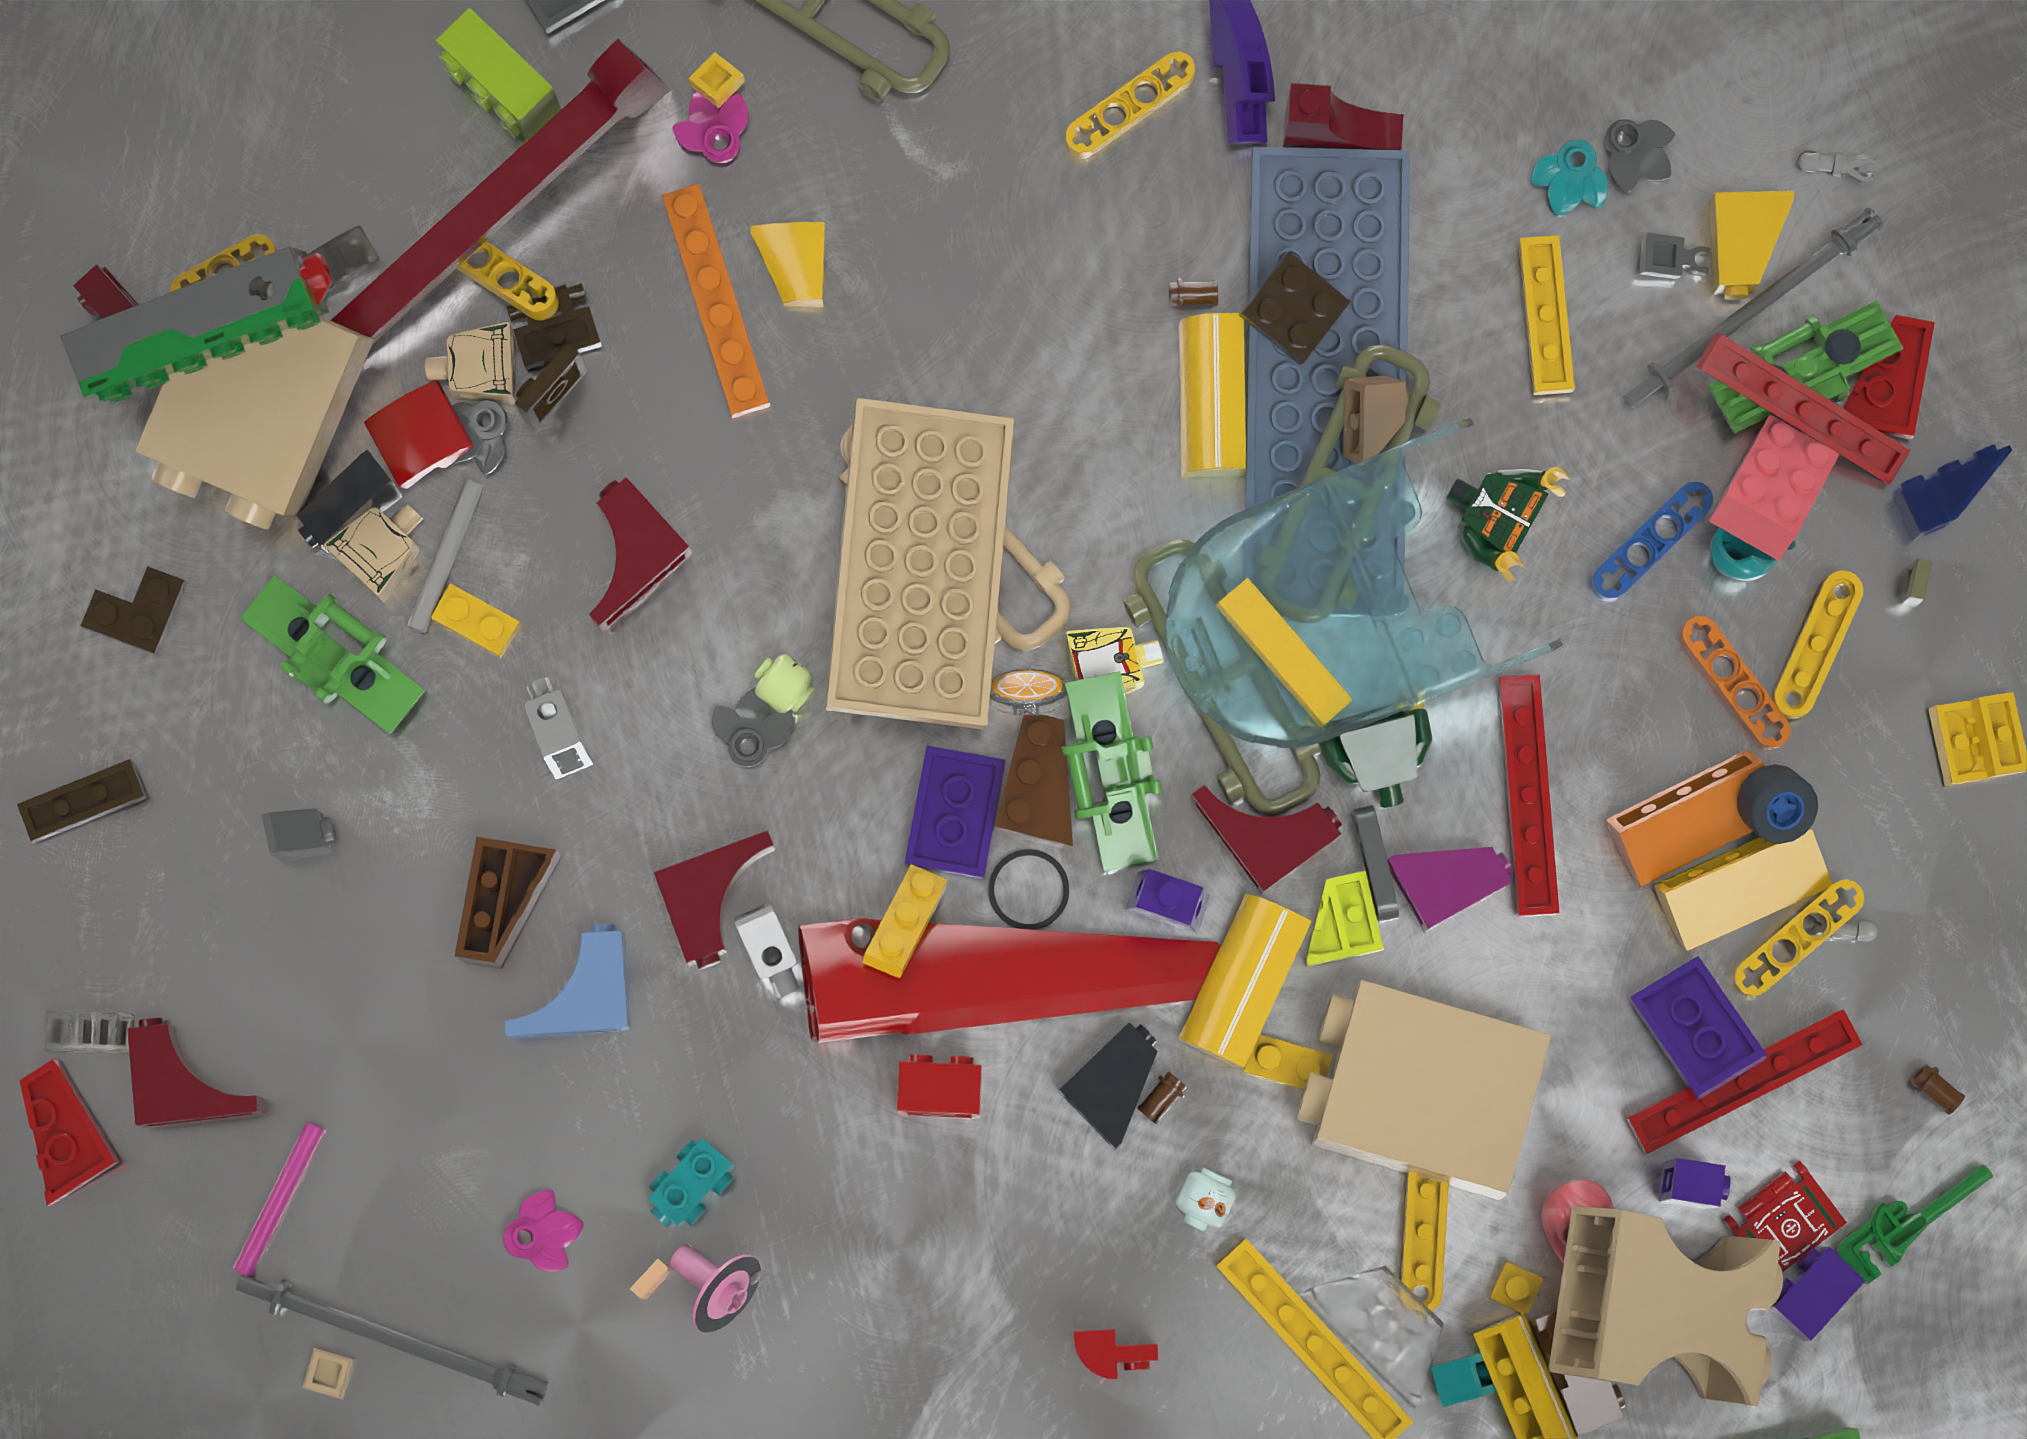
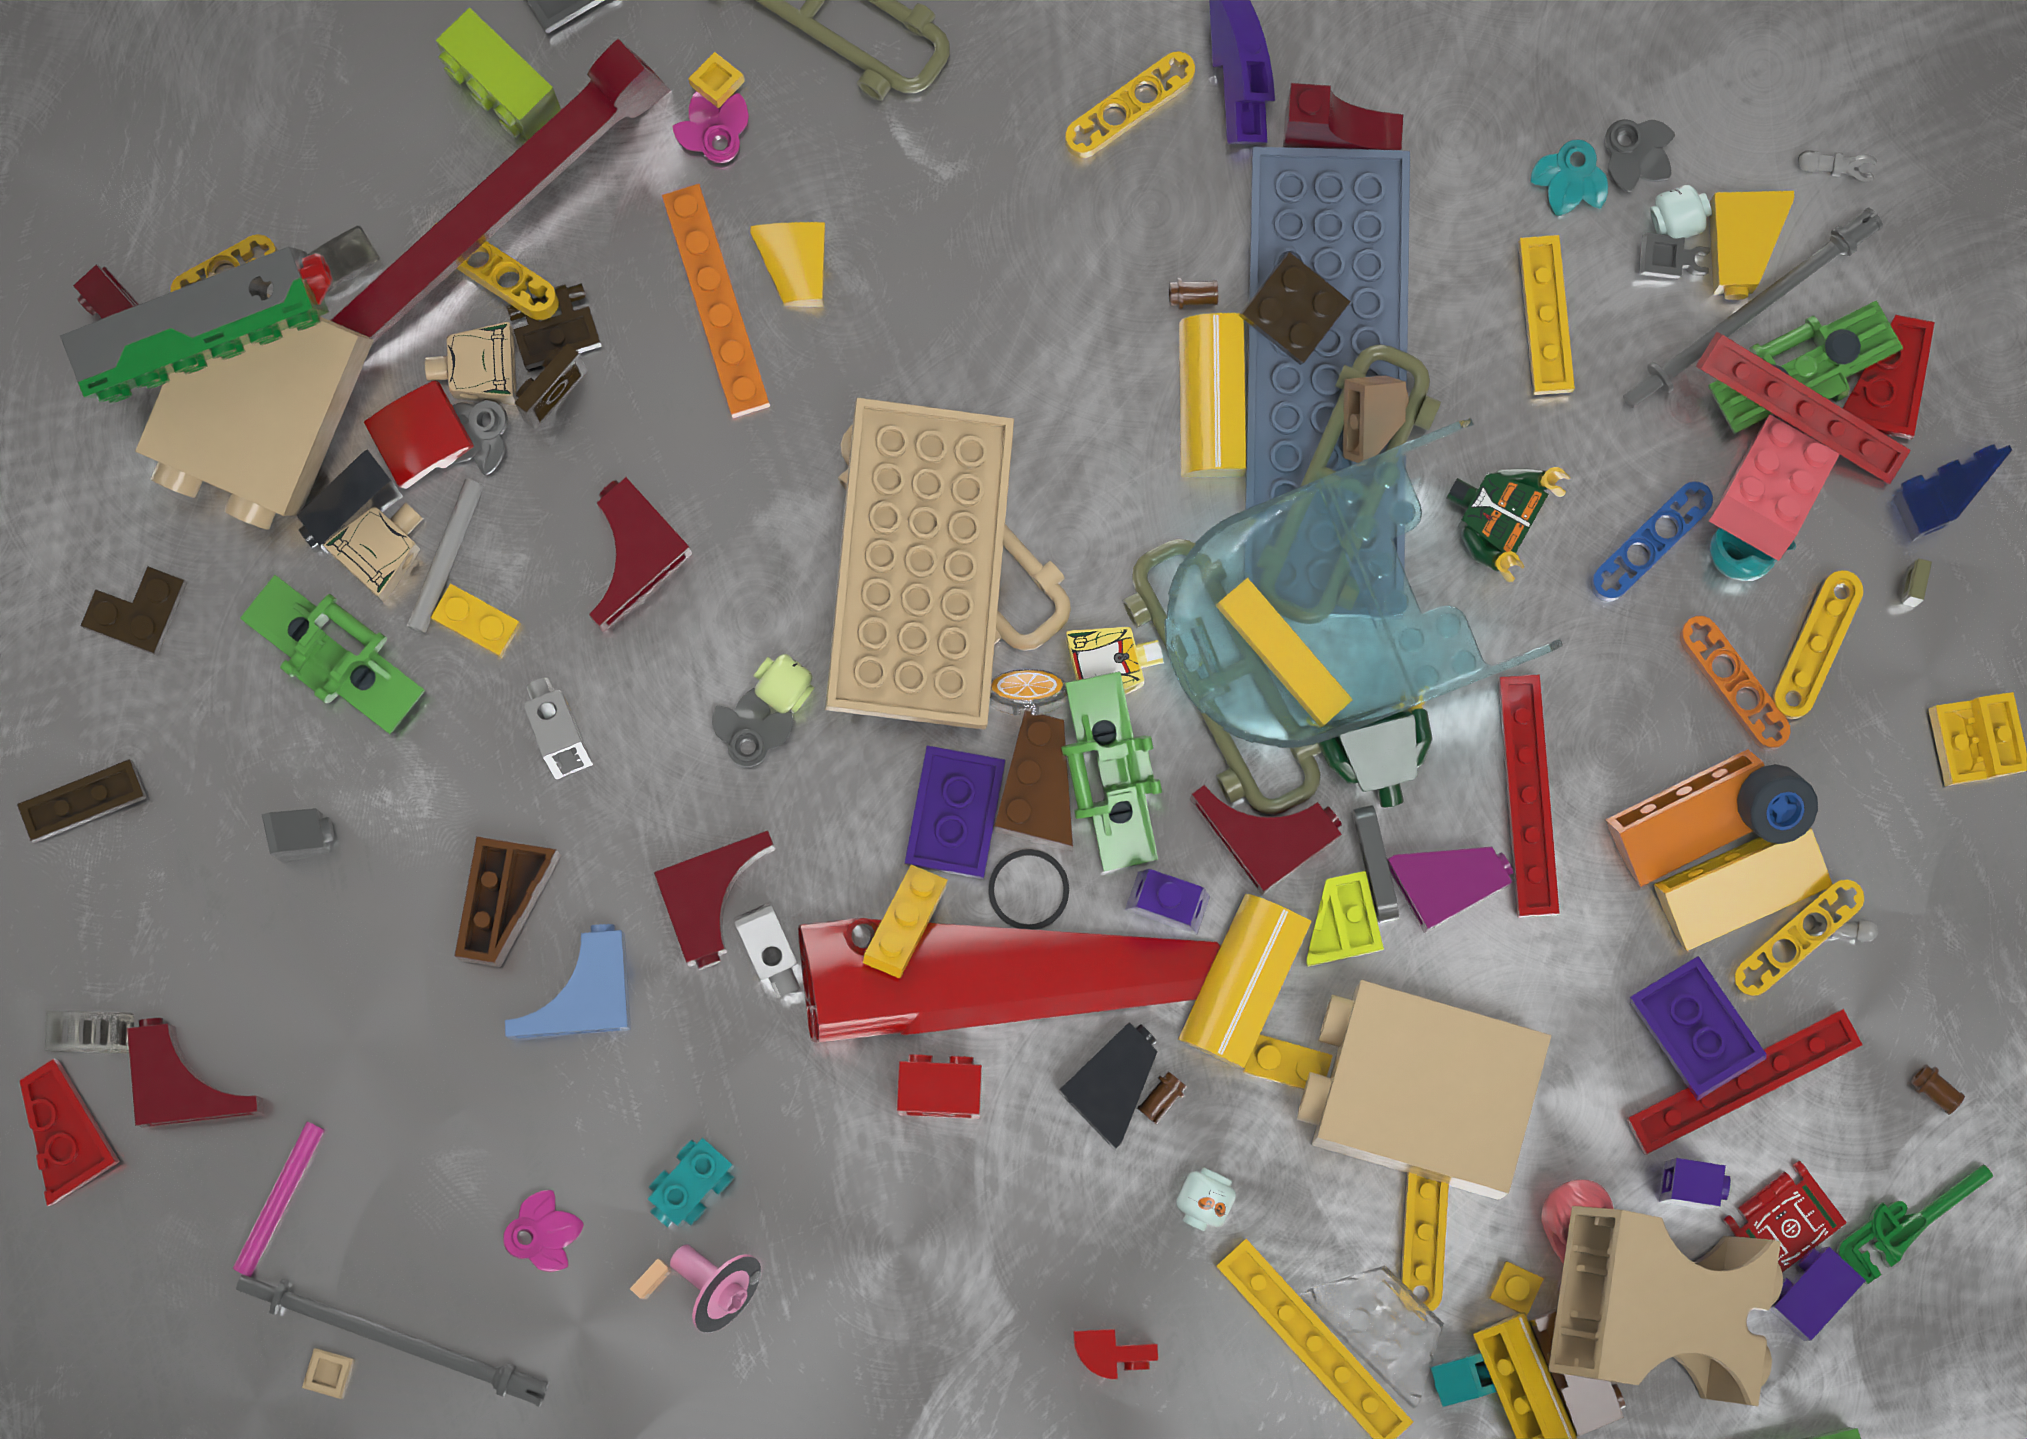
(1680, 212): none -> light aqua head

